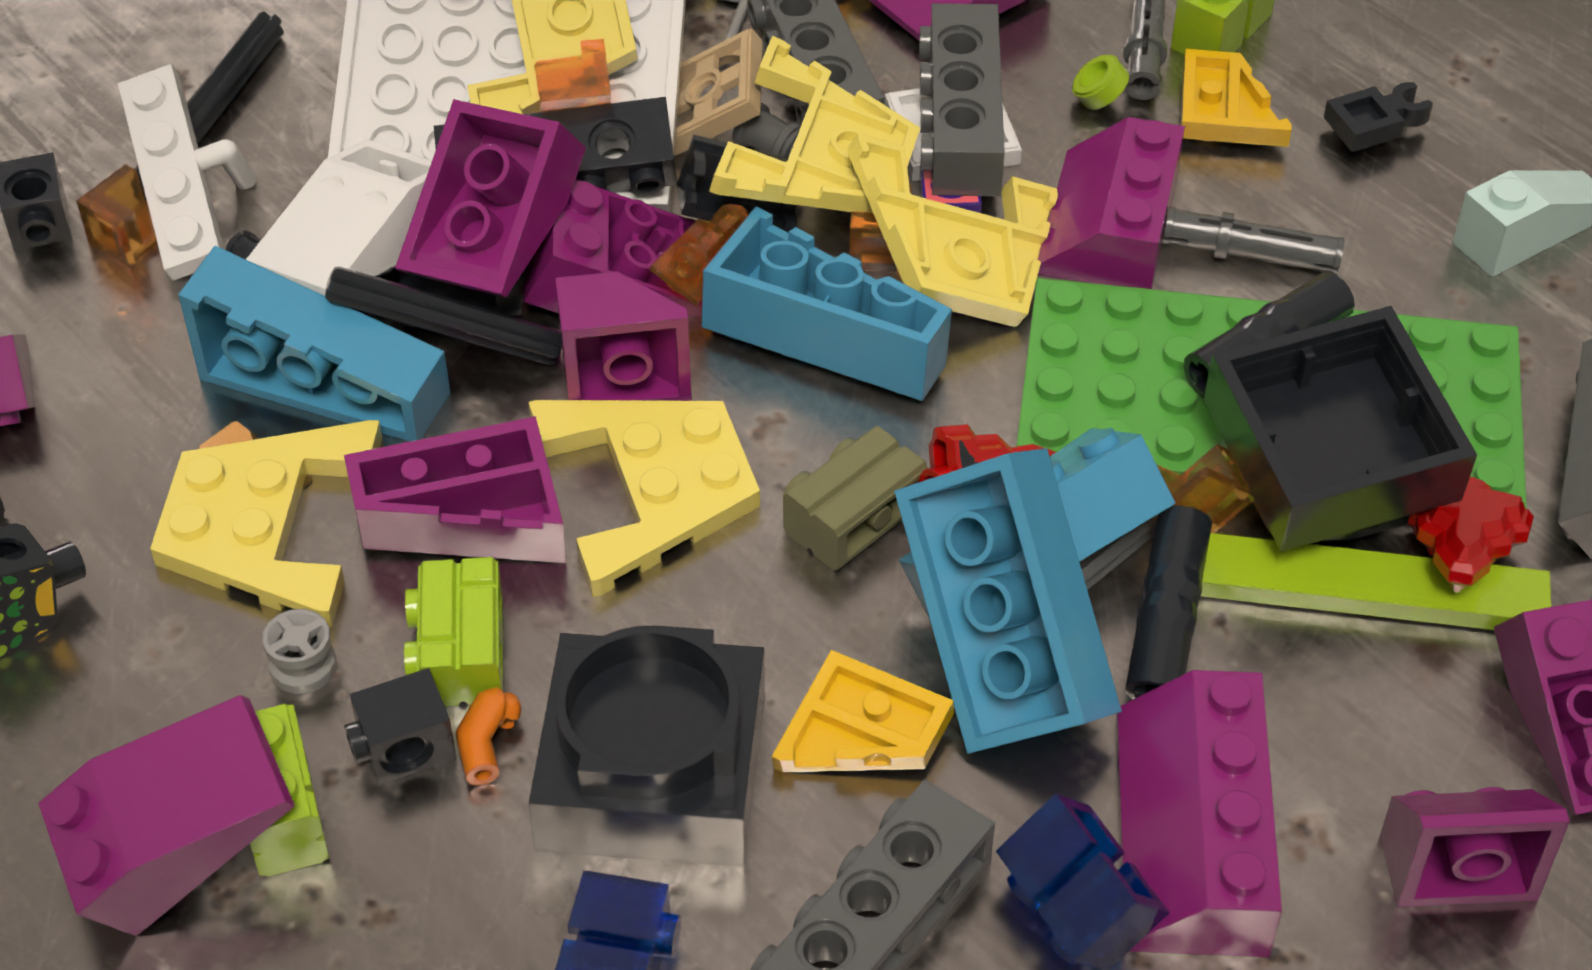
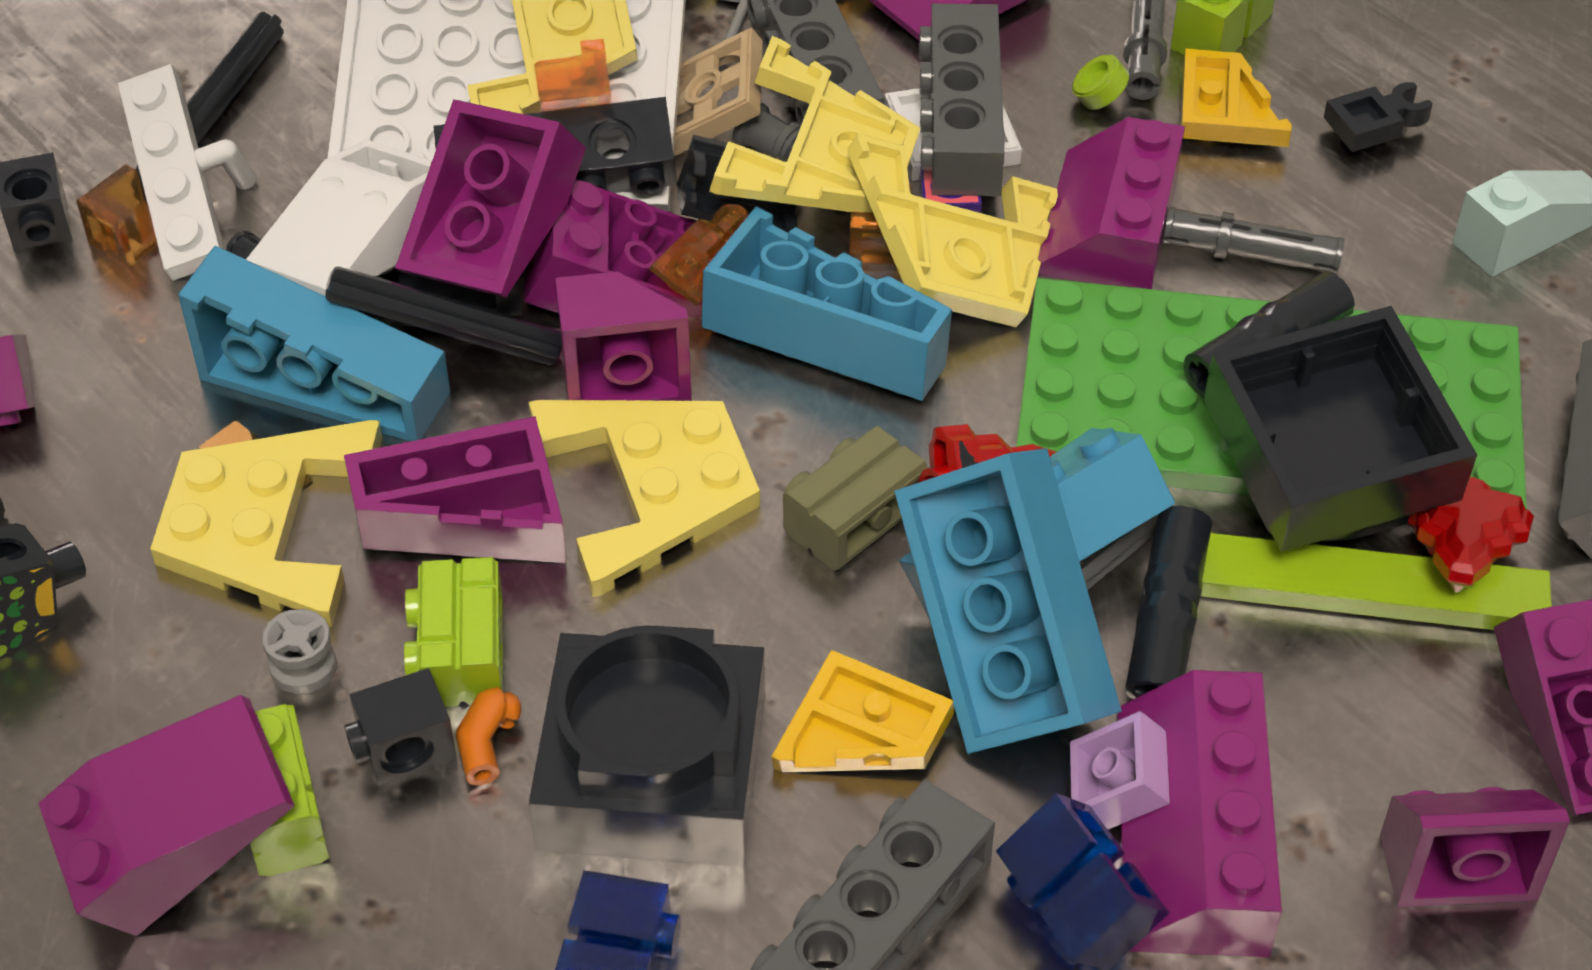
(1121, 769): none -> lavender piece
(1210, 486): clear orange panel -> none

